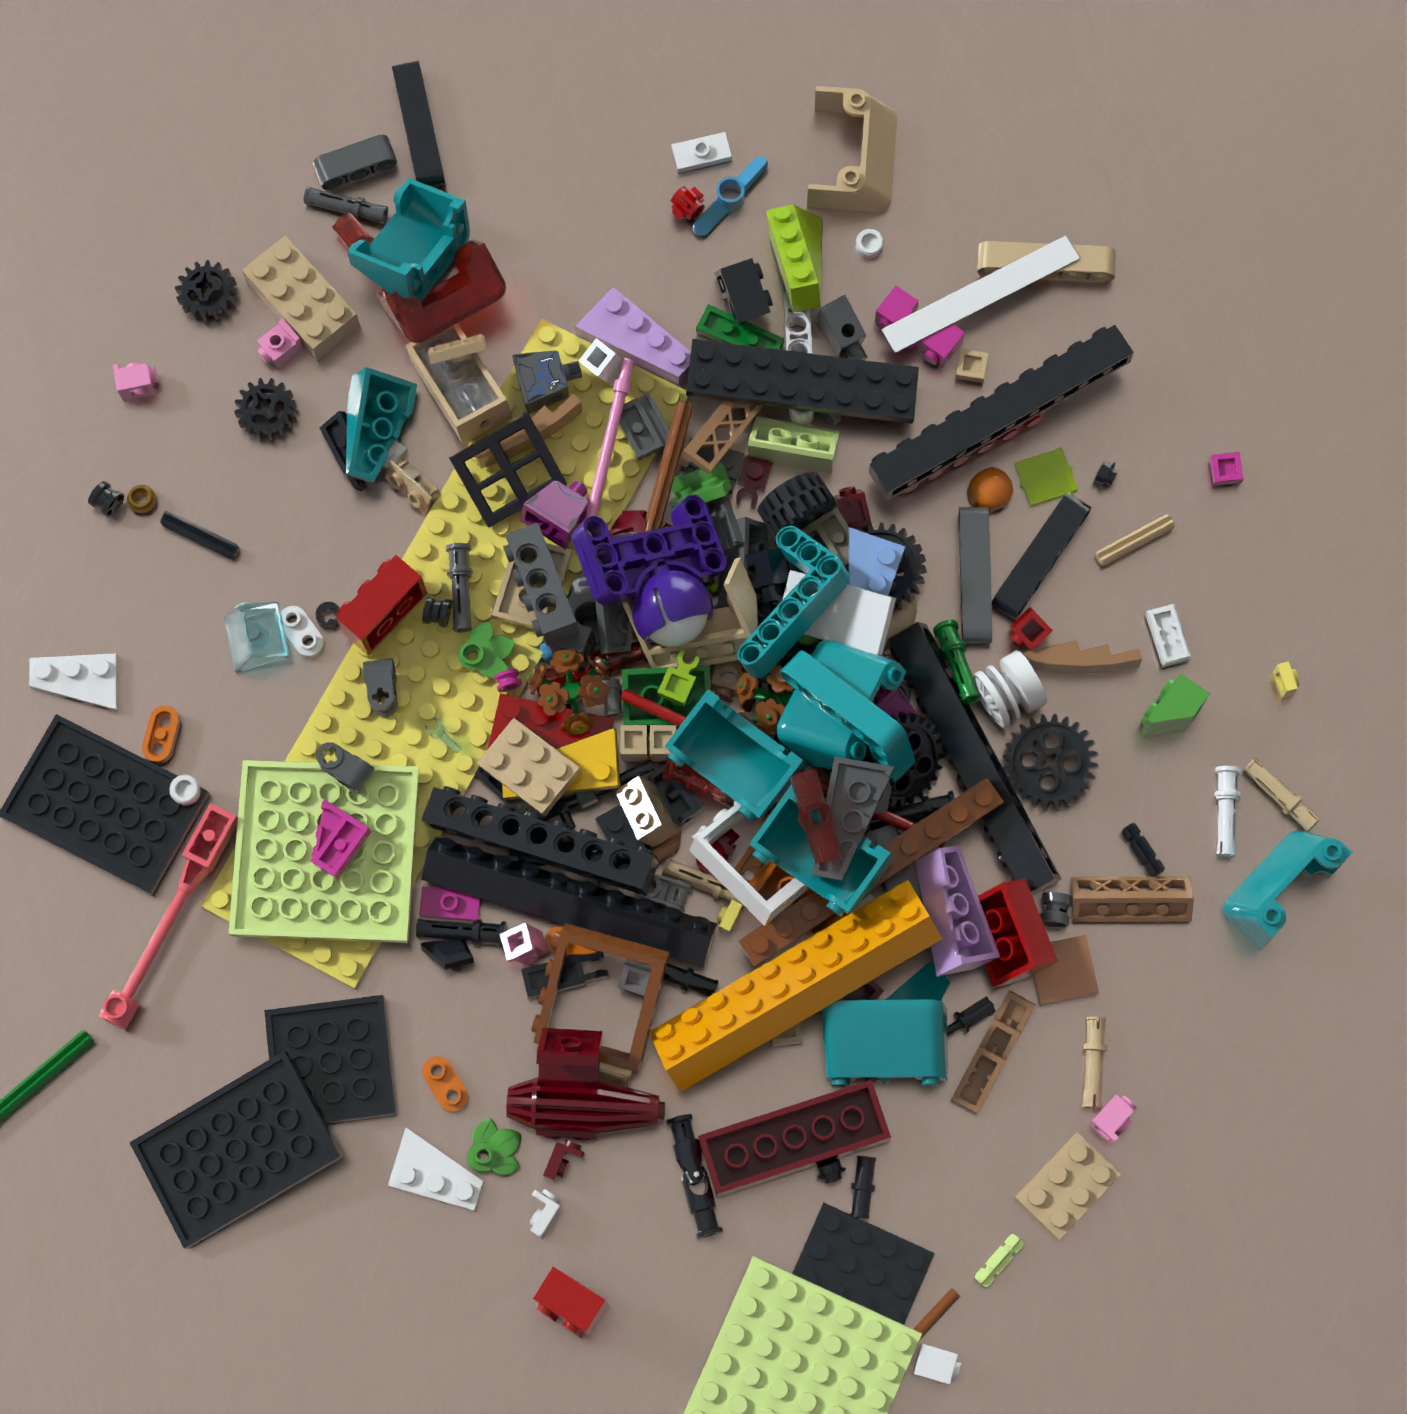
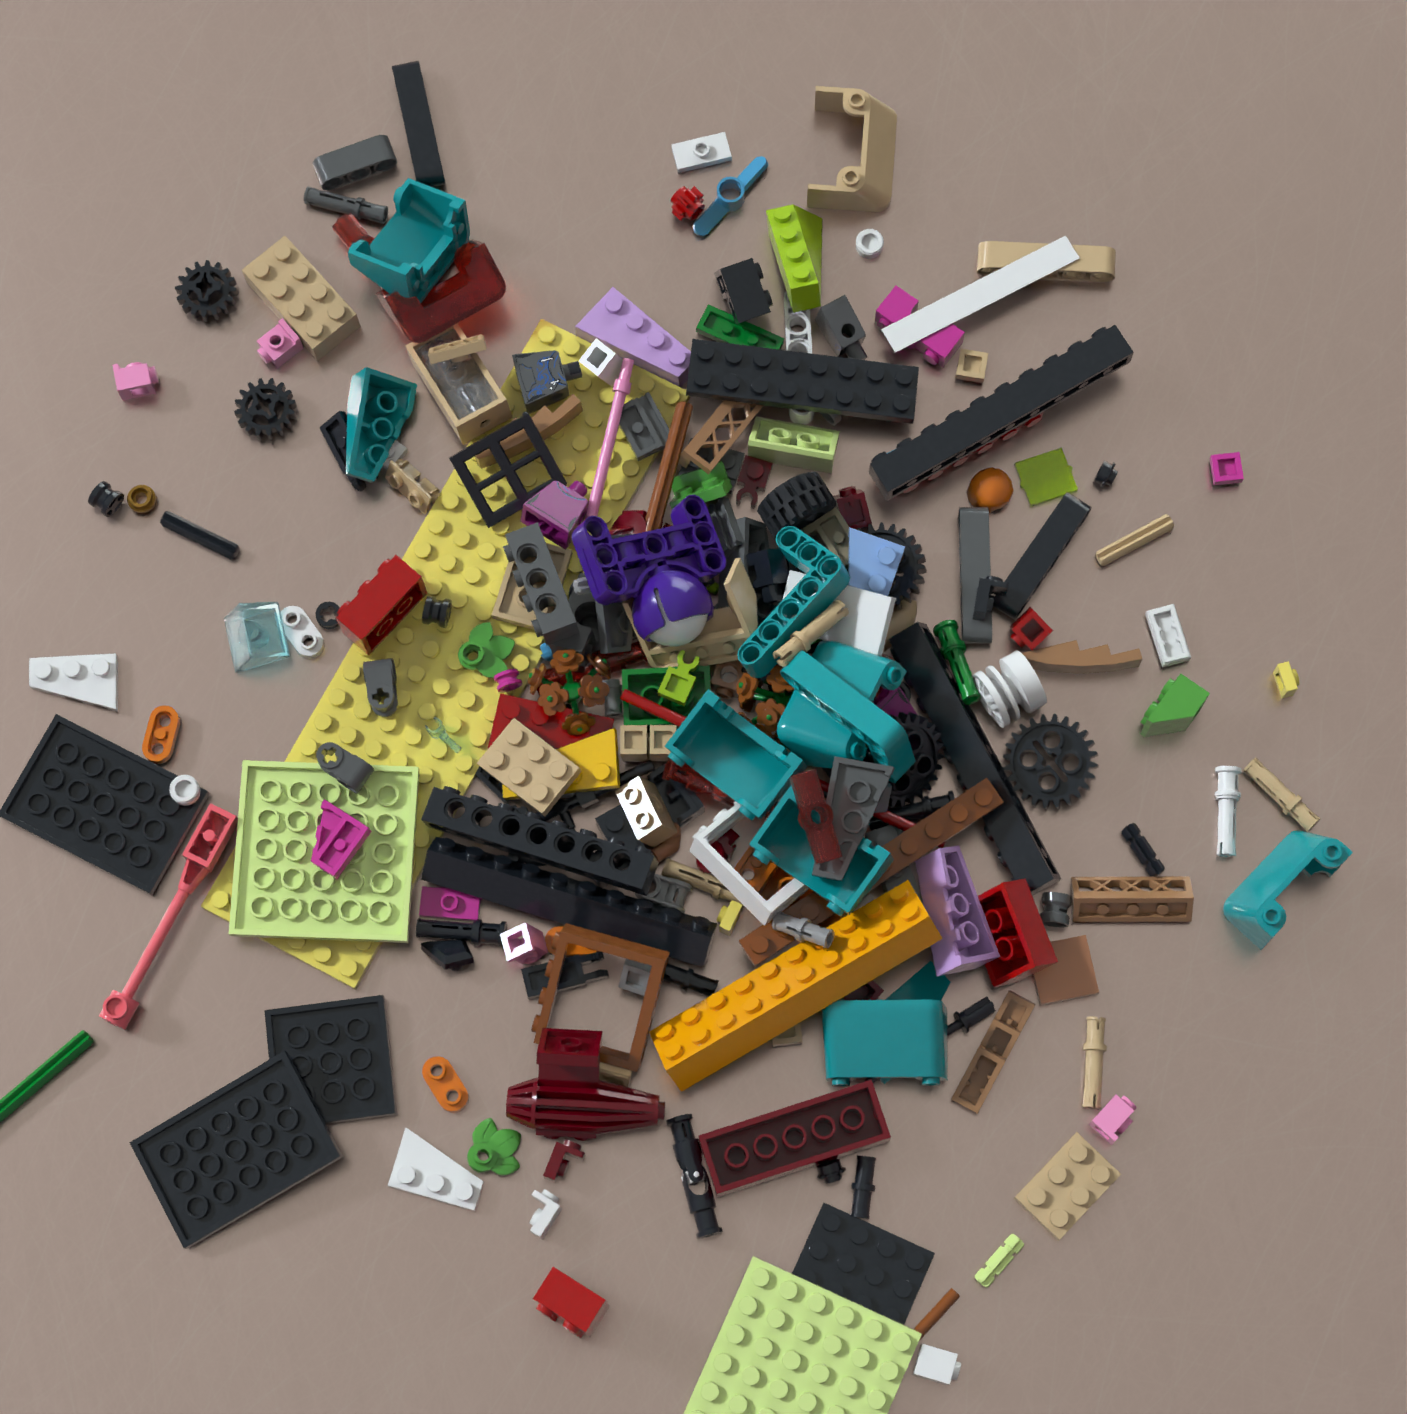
(460, 574): dark grey pin -> none
(803, 929): none -> light grey pin
(810, 633): none -> tan pin
(984, 601): none -> black bracket

